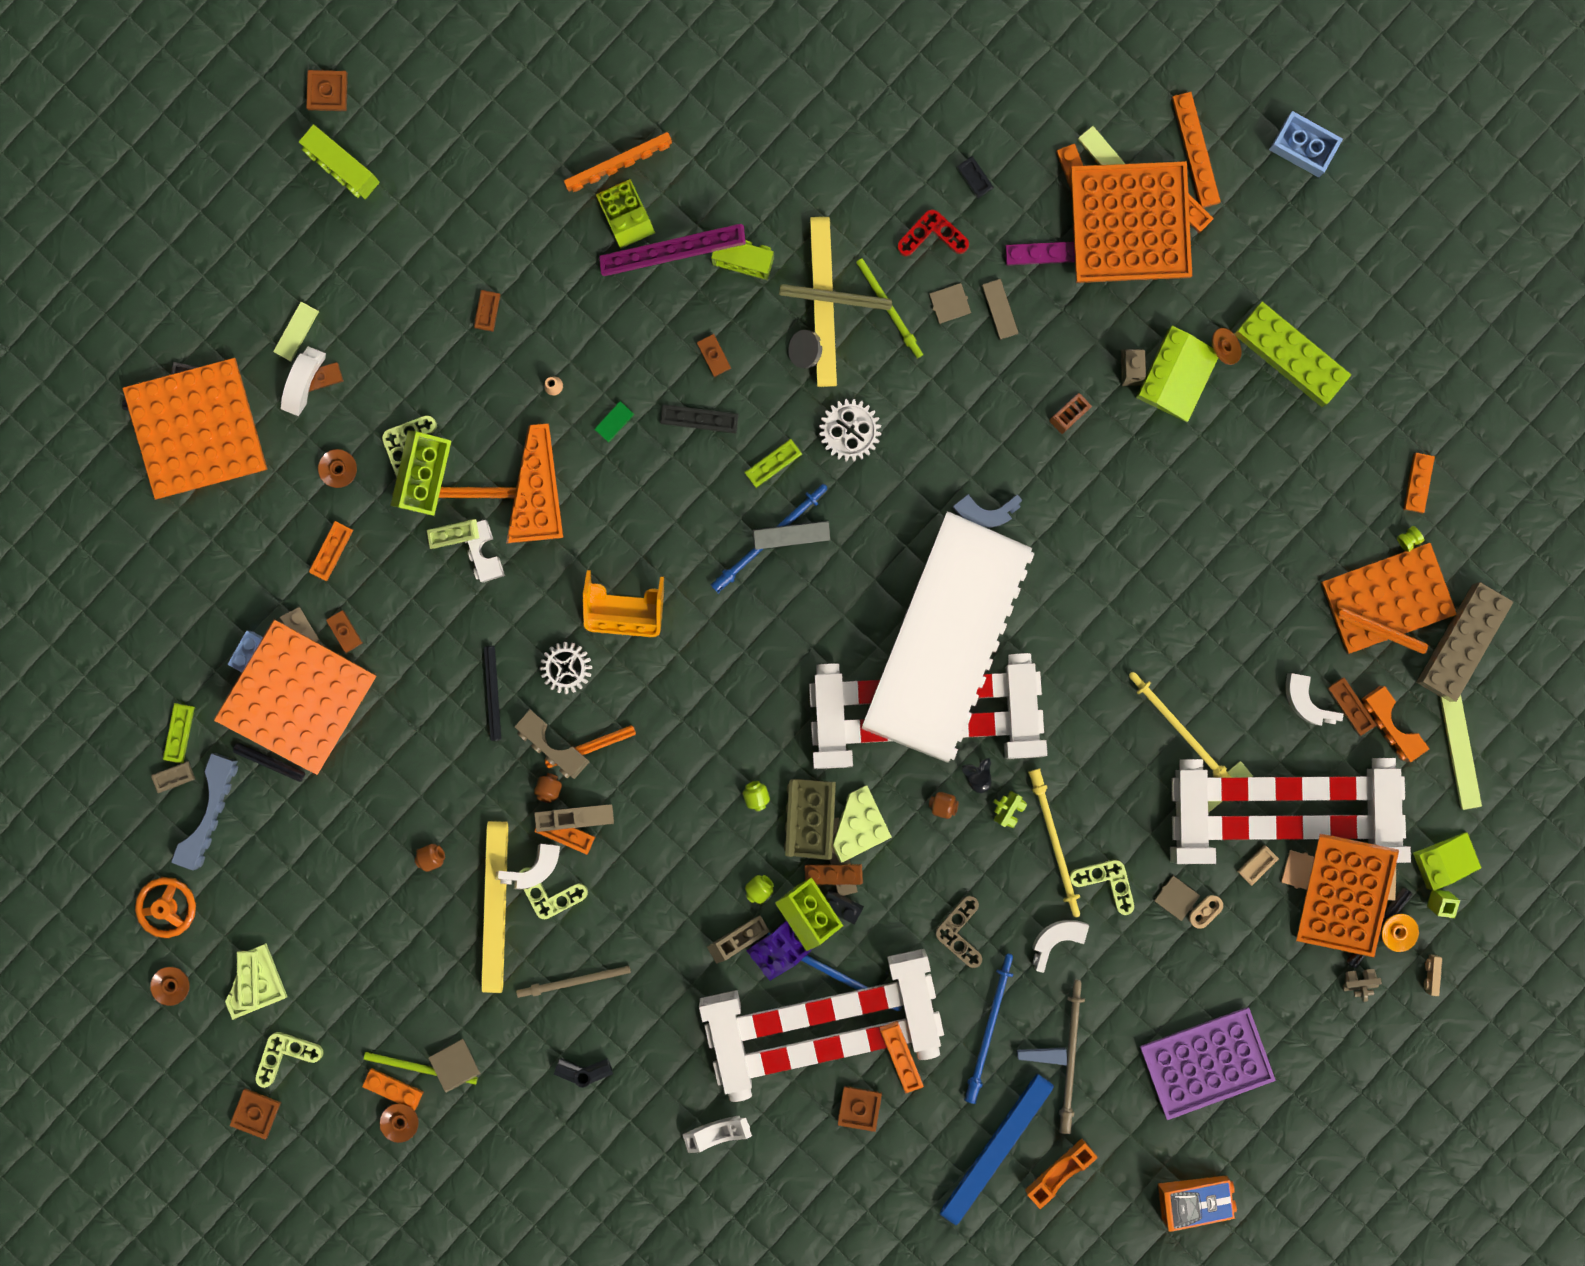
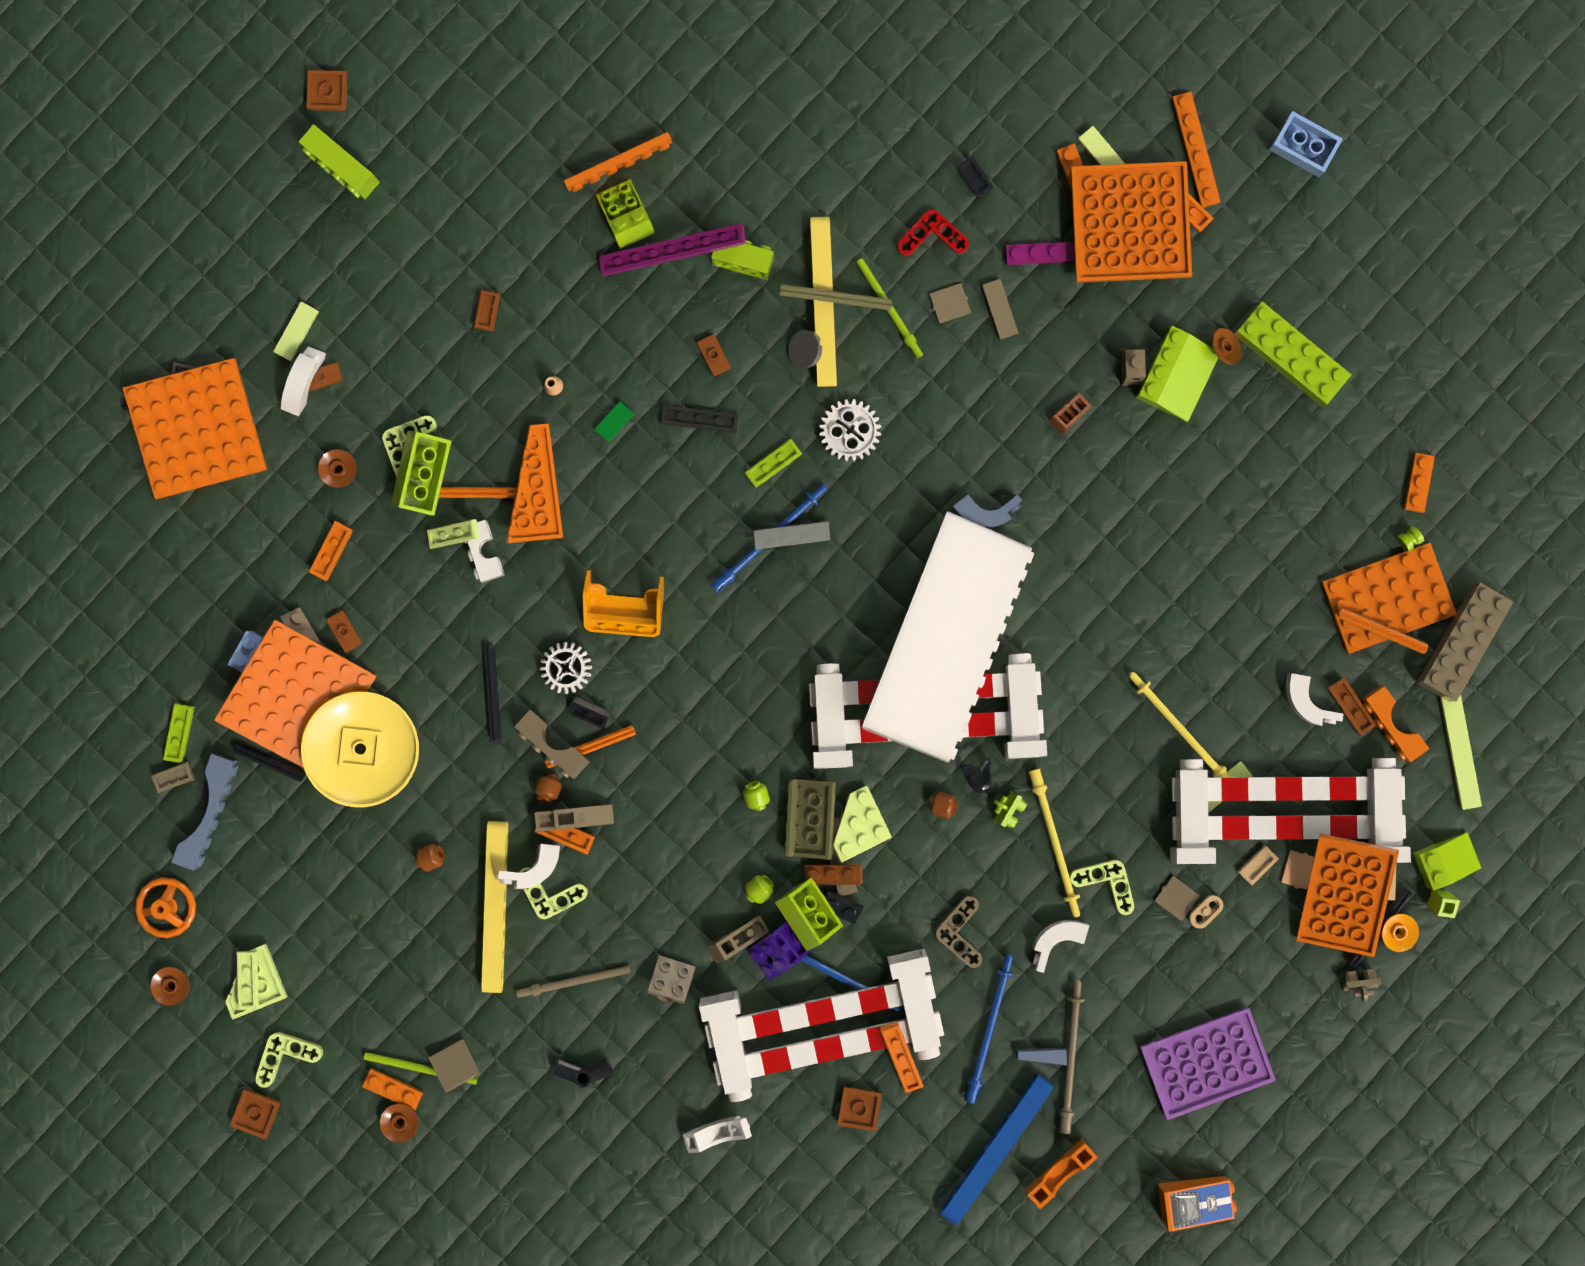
(365, 777): none -> light yellow dish
(589, 713): none -> black plate
(671, 980): none -> dark tan plate
(1432, 982): tan plate -> none

